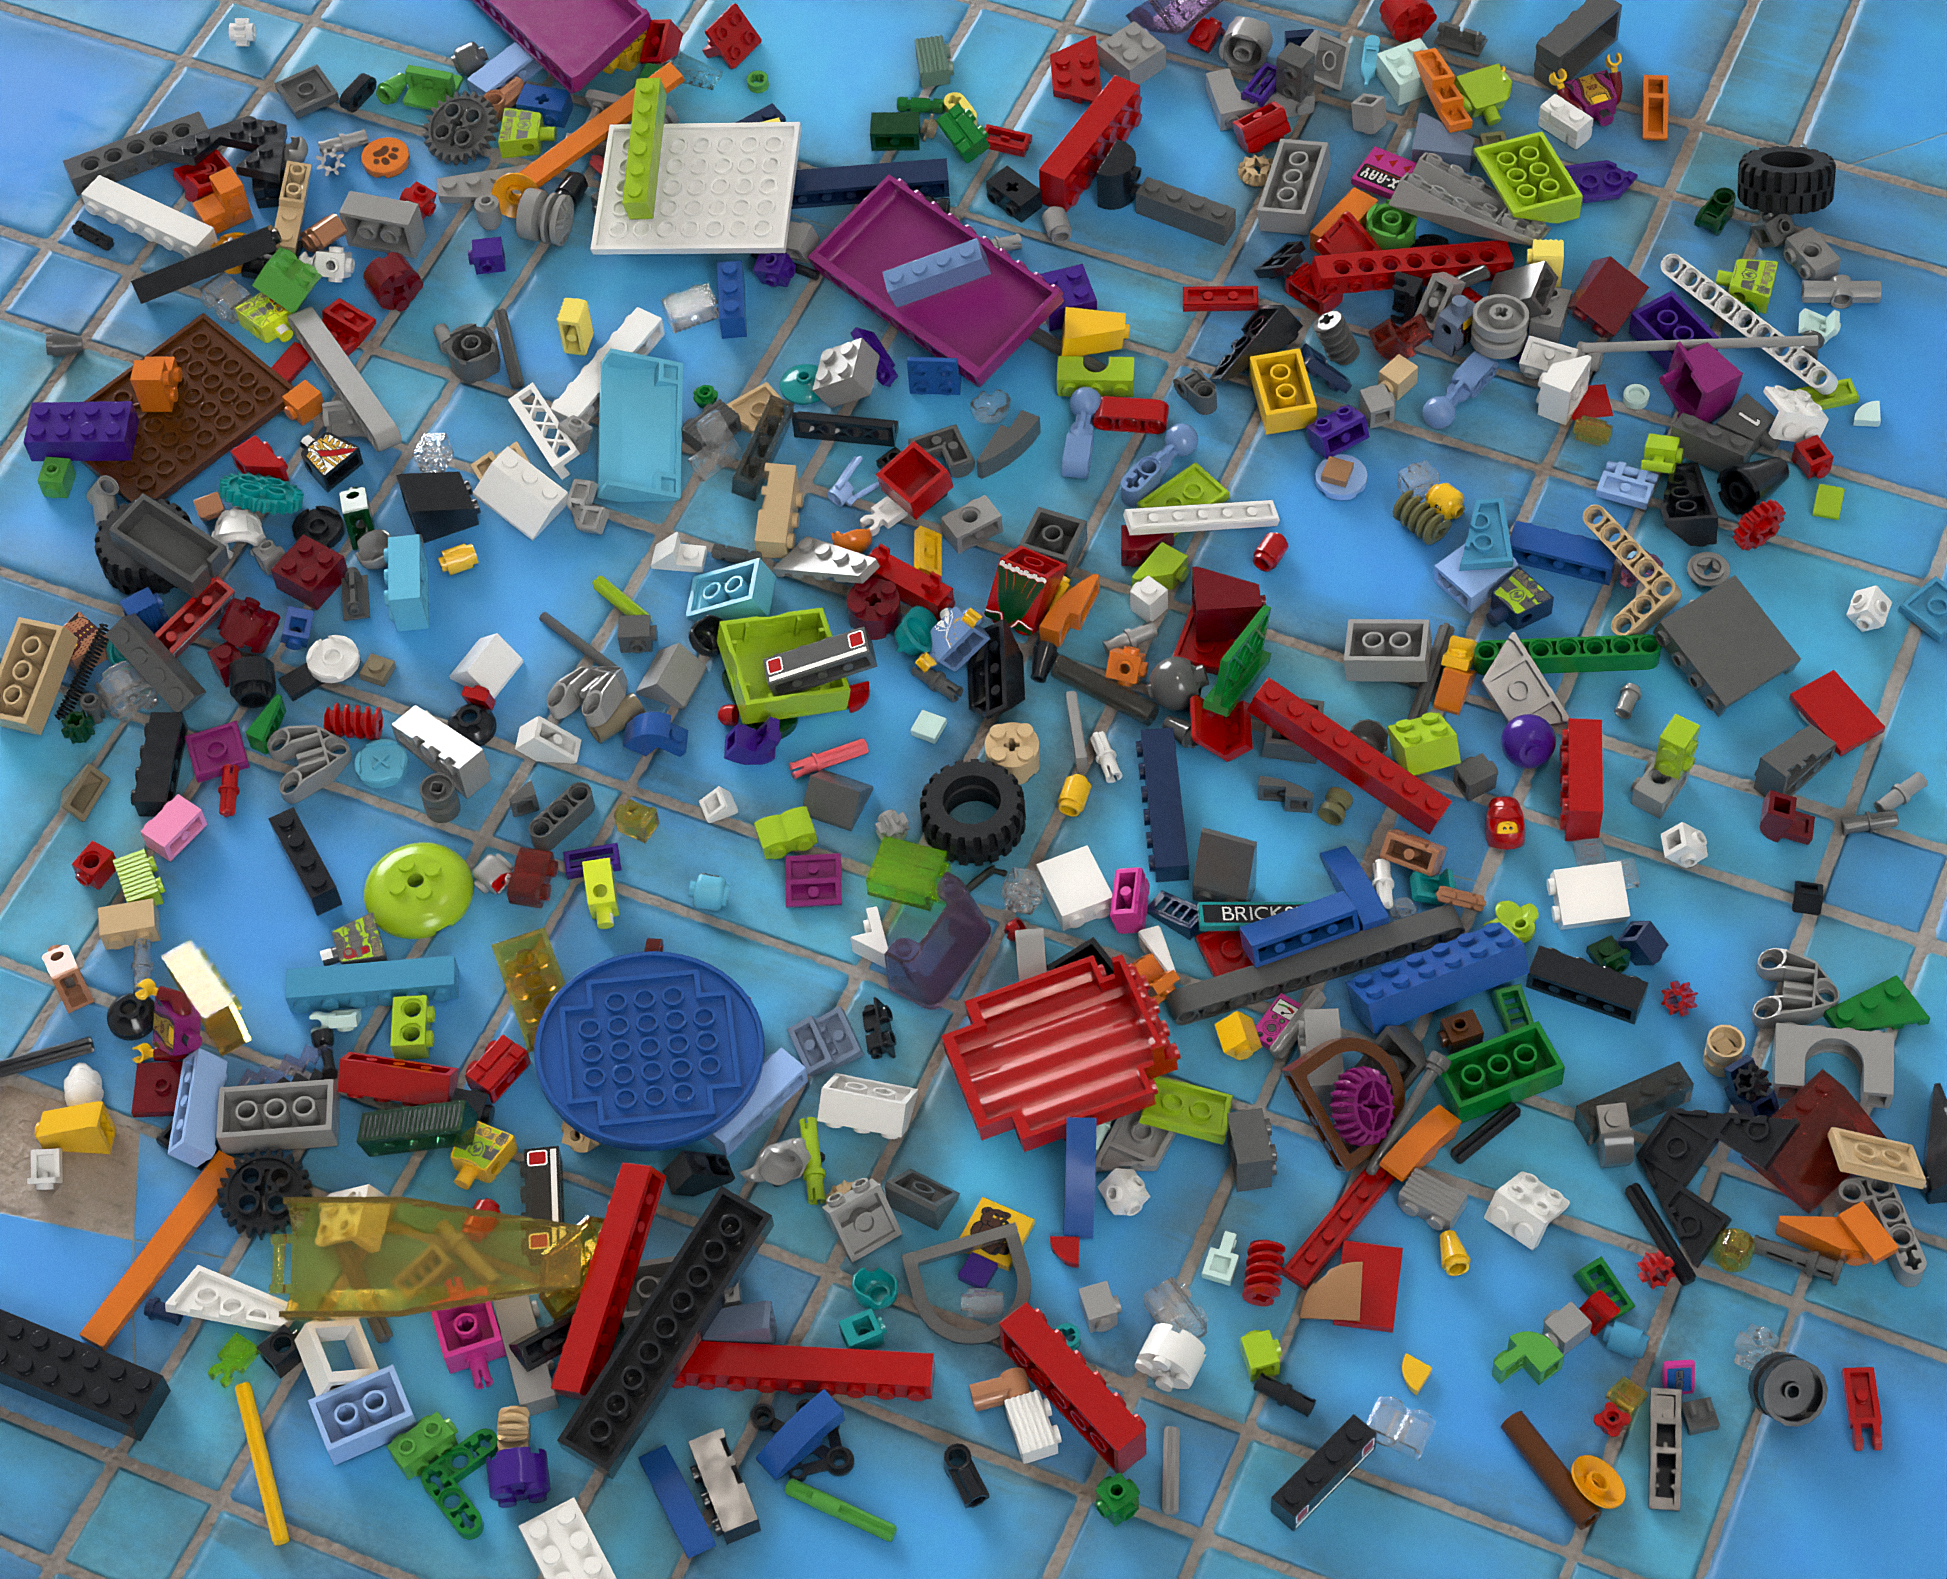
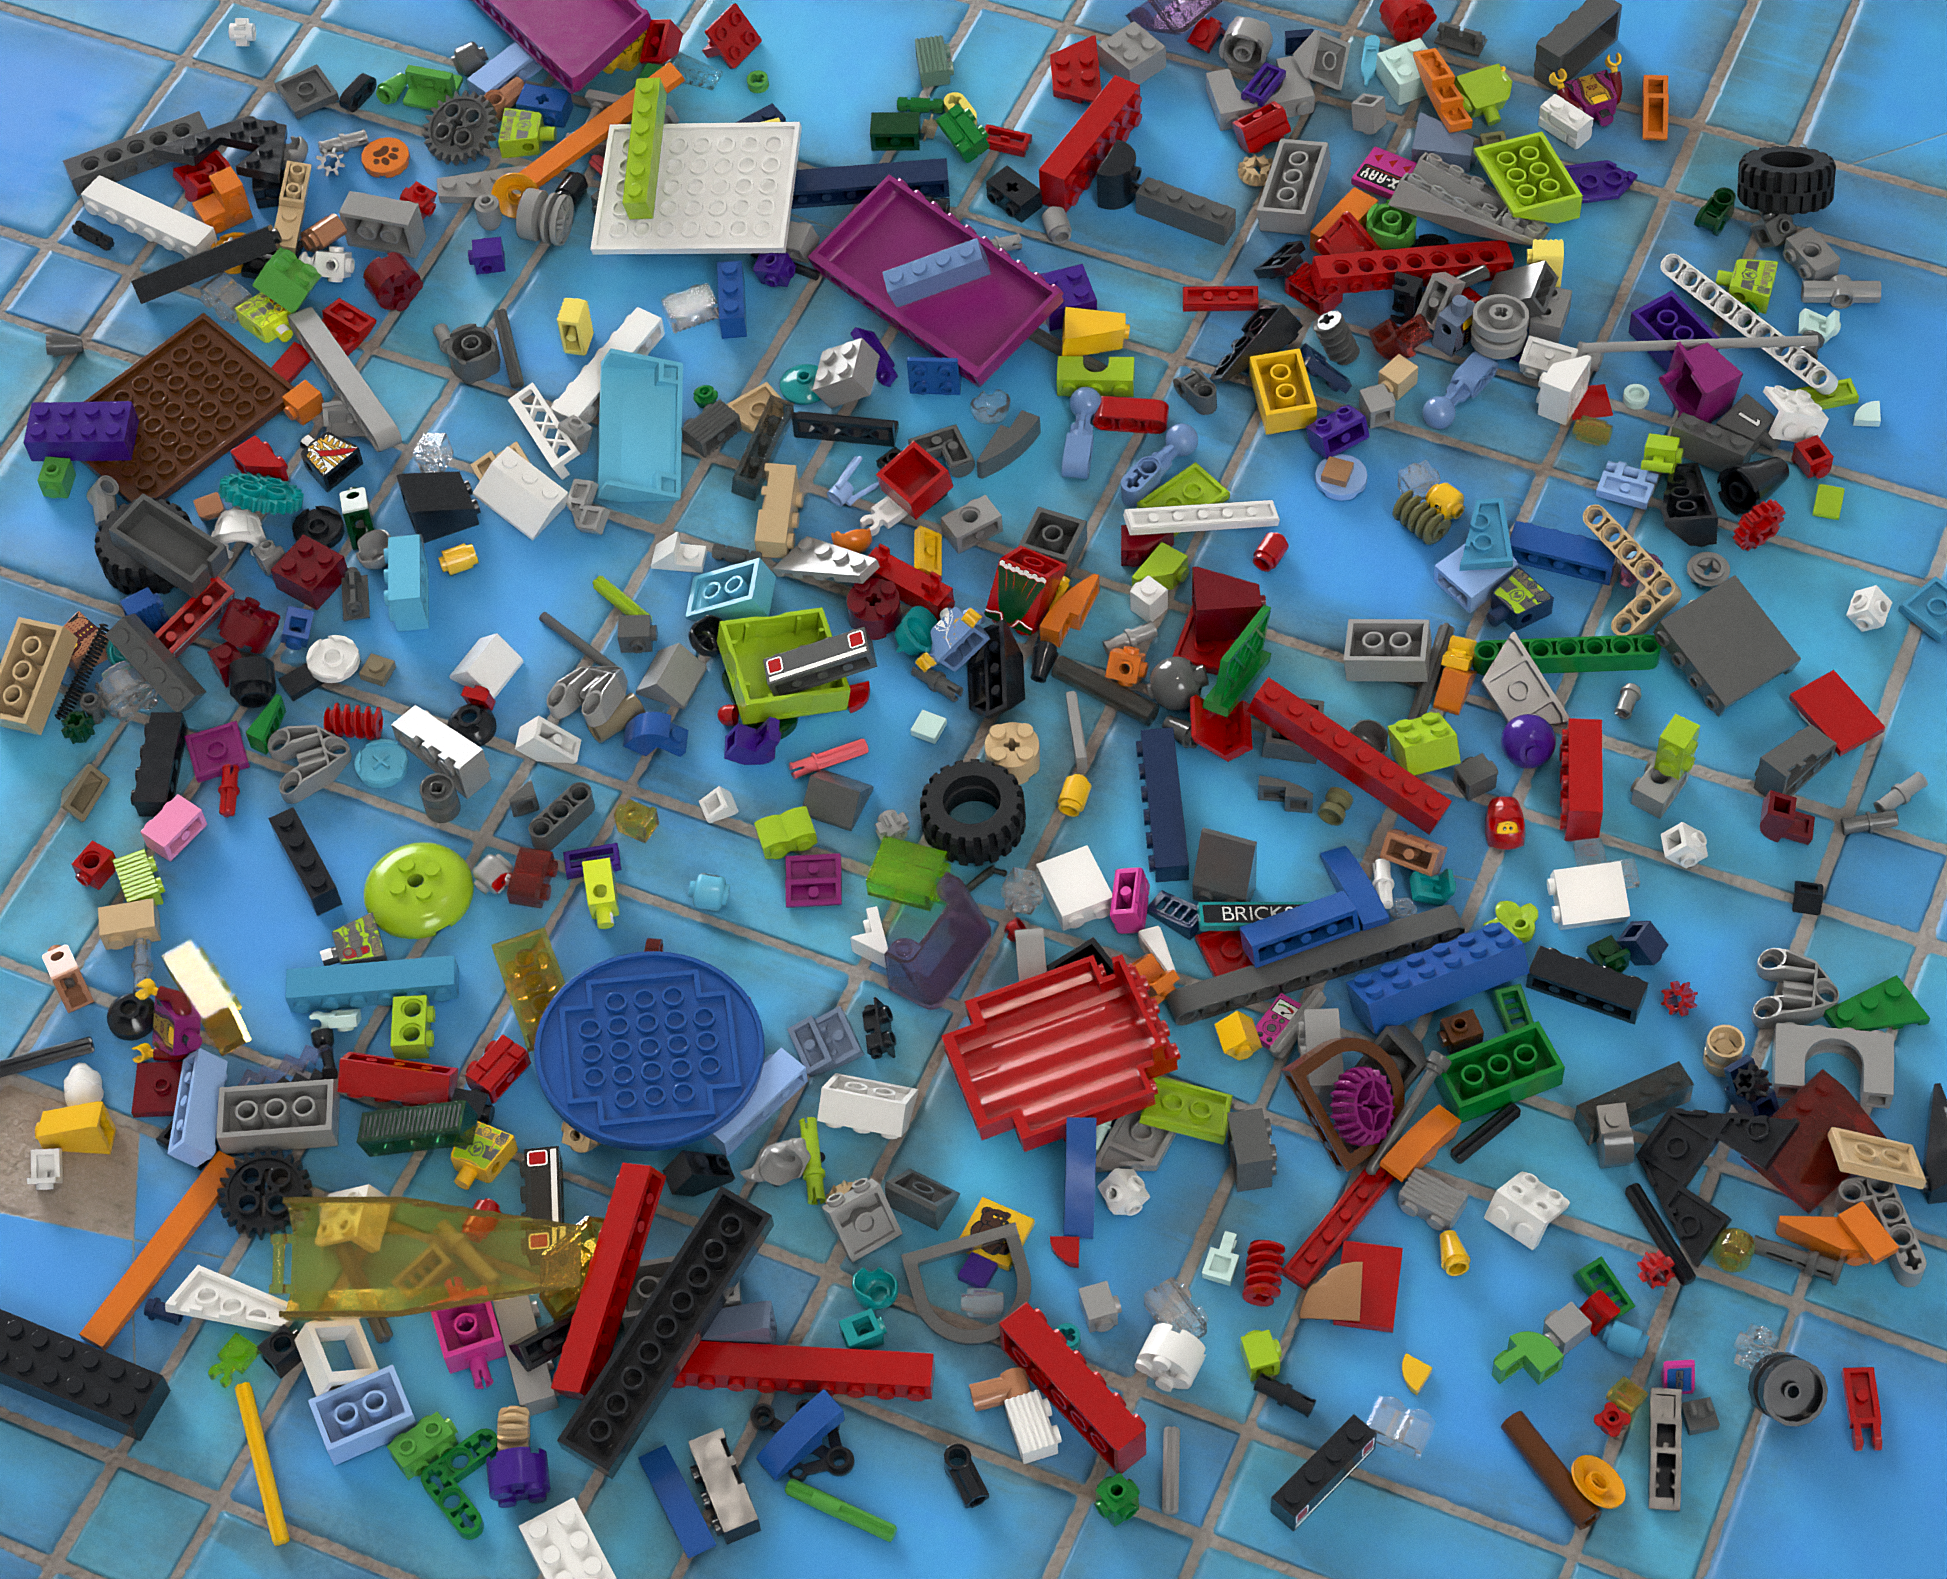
(156, 383): orange brick -> none
(720, 447): clear plate -> none
(1105, 757): white axle -> none
(1295, 72): dark grey brick -> none
(1460, 898): nougat axle -> none
(1606, 296): dark red slope -> none

